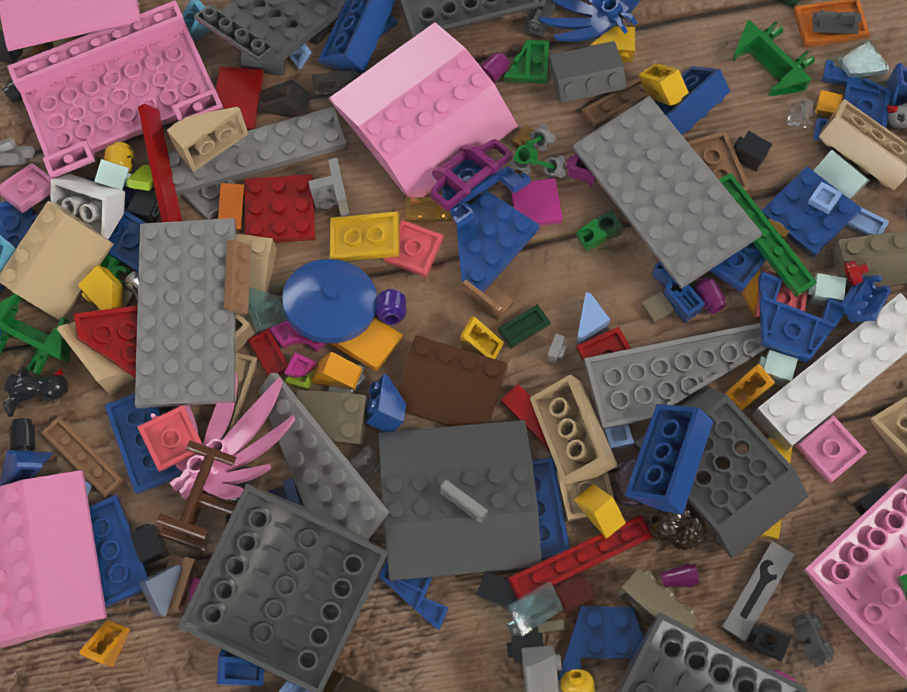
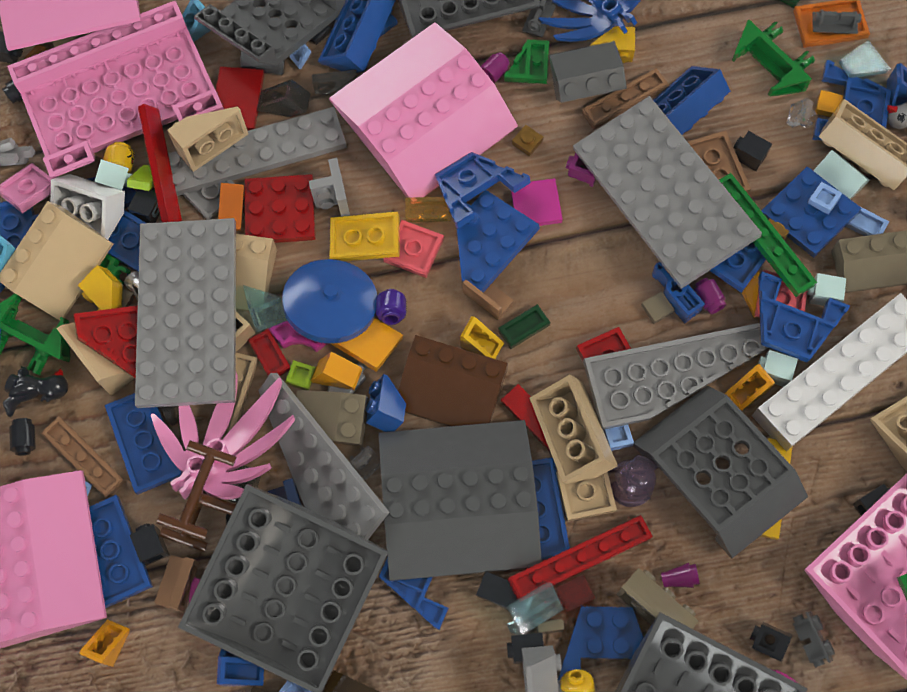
(22, 465): blue slope -> none
(160, 589): sand blue slope -> none
(168, 437): coral tile -> none
(237, 277): medium nougat plate -> none
(299, 366): dark pink tile -> none
(463, 501): light grey tile -> none
(469, 152): magenta bar -> none
(527, 154): plant -> none
(556, 350): light grey plate -> none
(592, 319): light blue slope -> none
(600, 230): leg -> none
(600, 510): yellow slope -> none
(663, 84): yellow brick -> none
(669, 457): blue slope -> none
(680, 530): dark brown hair -> none
(757, 591): light grey tile -> none
(831, 449): bright pink tile -> none
(854, 272): red tile -> none
(865, 299): blue hinge -> none

